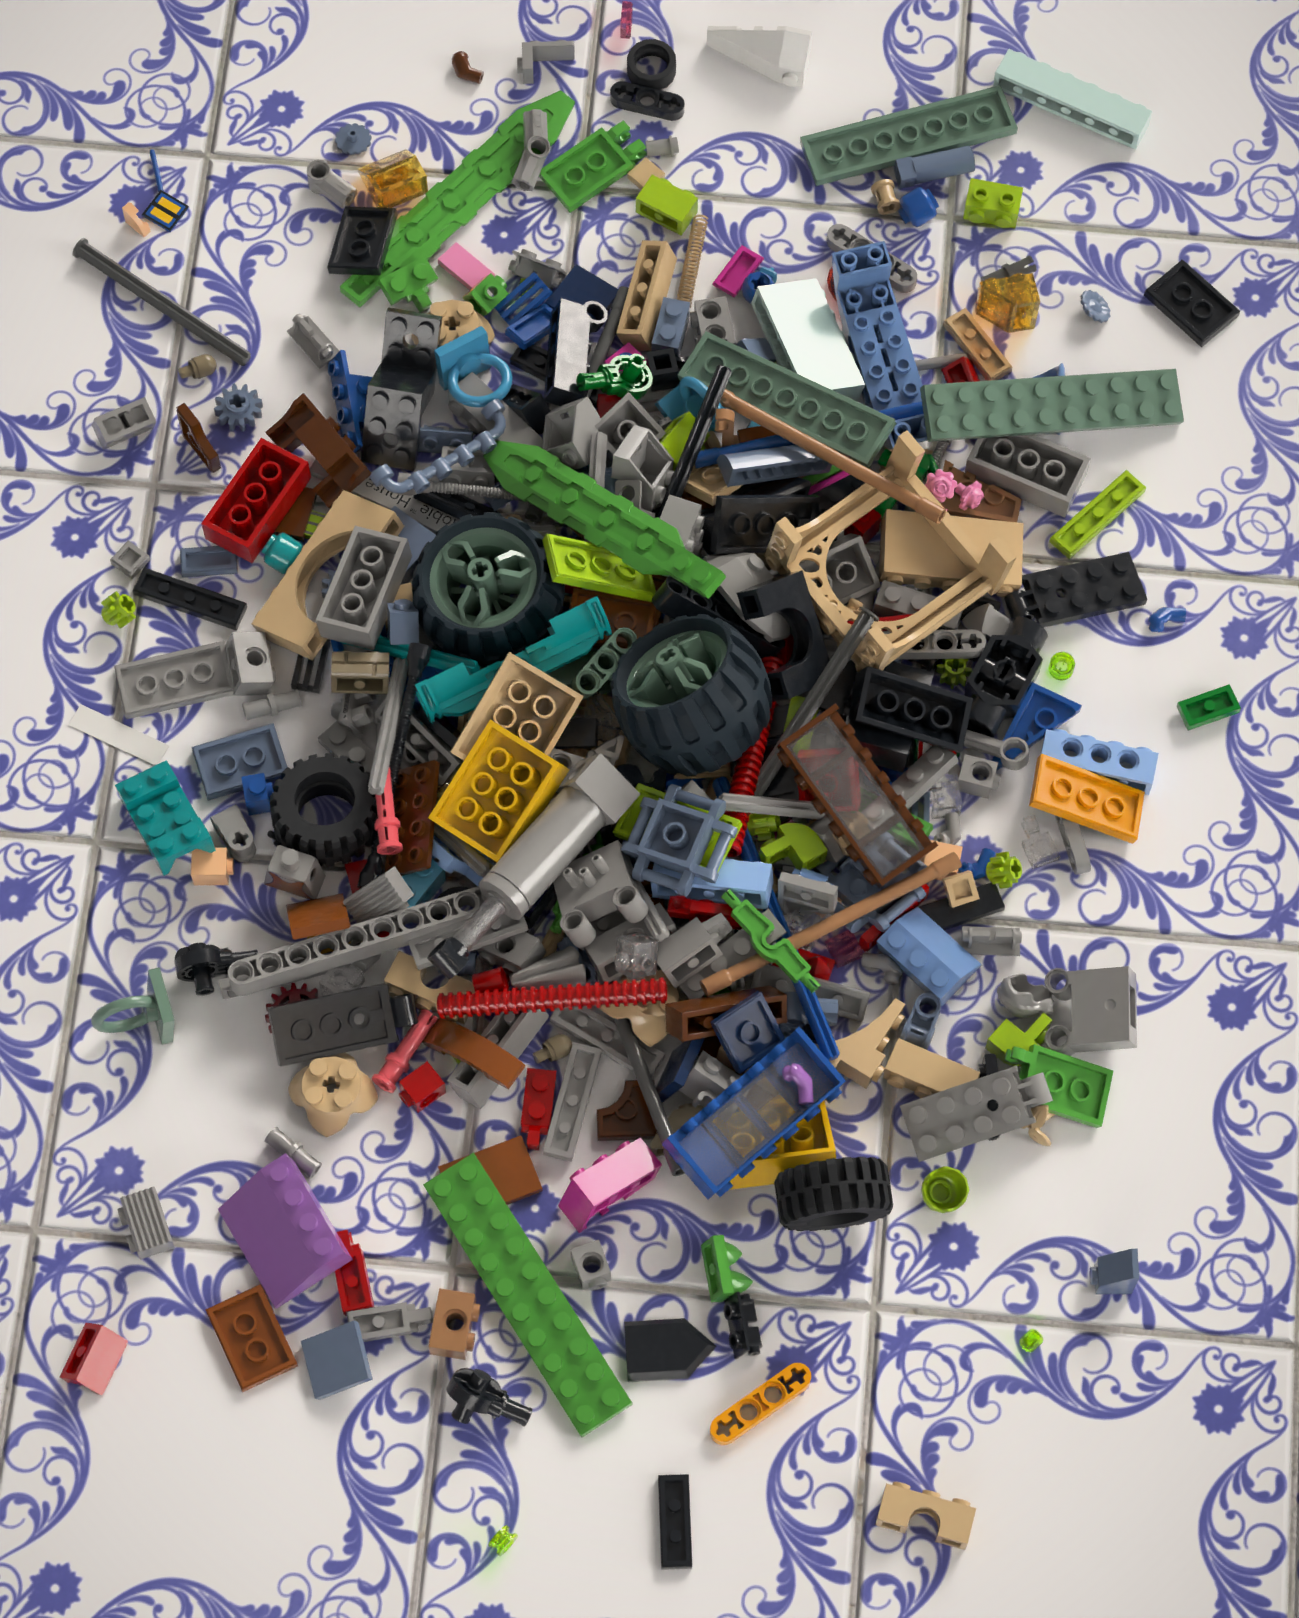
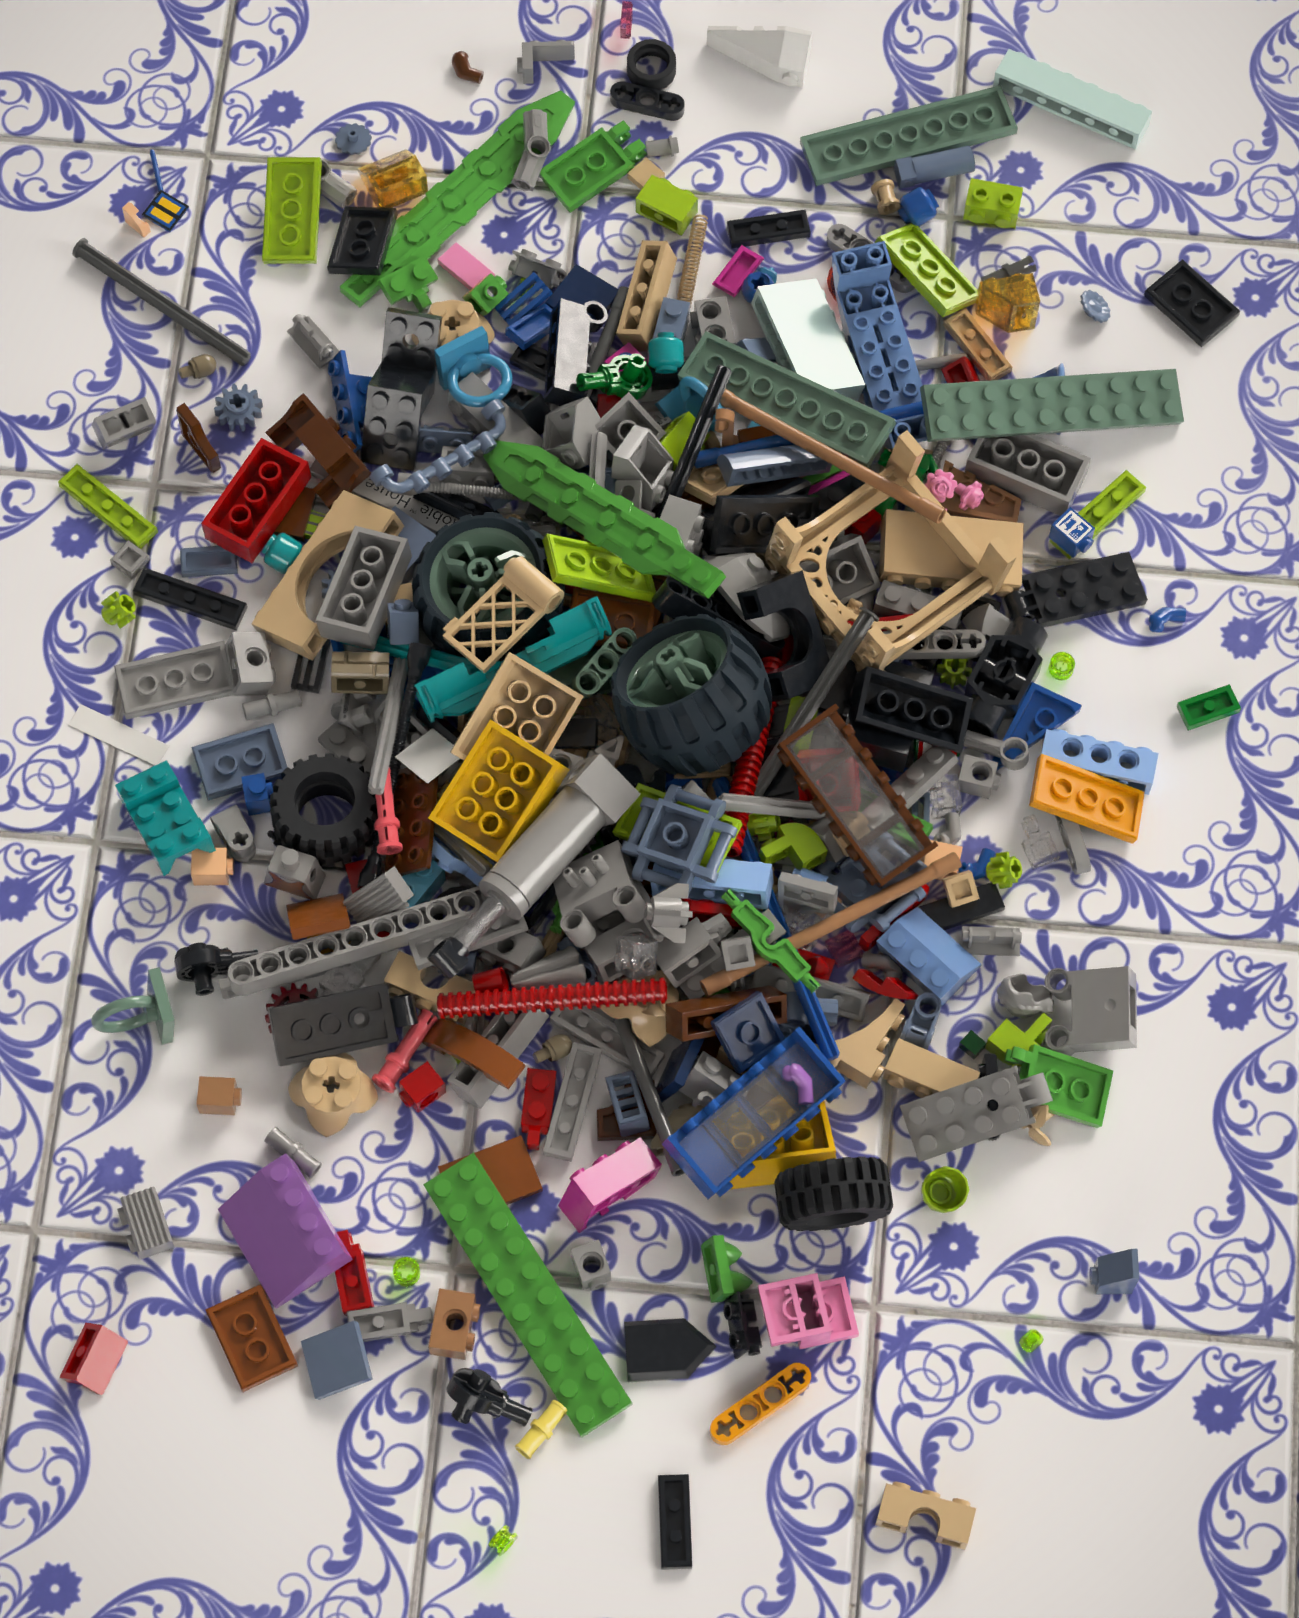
(107, 506): none -> lime tile
(218, 1095): none -> medium nougat brick
(291, 210): none -> lime tile
(401, 1264): none -> clear neon green bush
(428, 755): none -> white sticker
(529, 587): none -> tan piece
(541, 1429): none -> light yellow pin
(630, 1121): none -> sand blue slope
(665, 353): none -> teal head
(668, 912): none -> light grey brick
(738, 953): none -> light grey tile
(768, 228): none -> black tile
(808, 1311): none -> bright pink bracket
(890, 987): none -> red slope
(929, 270): none -> lime tile
(972, 1044): none -> dark green piece
(1072, 533): none -> blue brick

